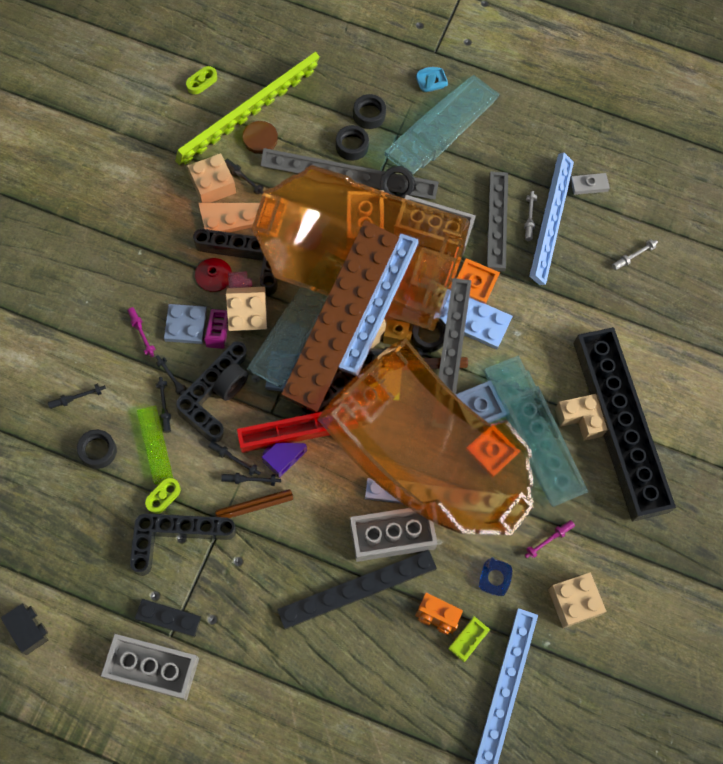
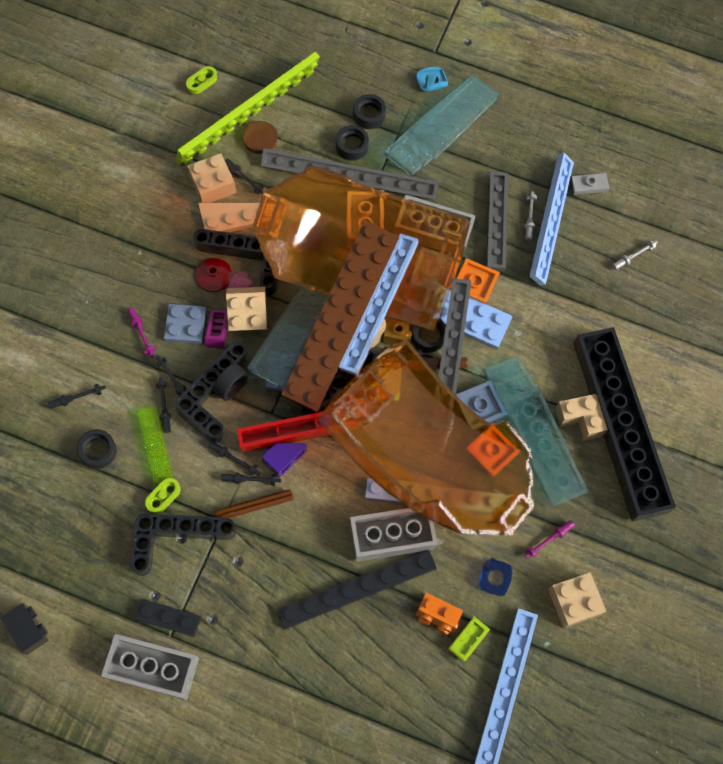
(398, 169): black tyre -> none

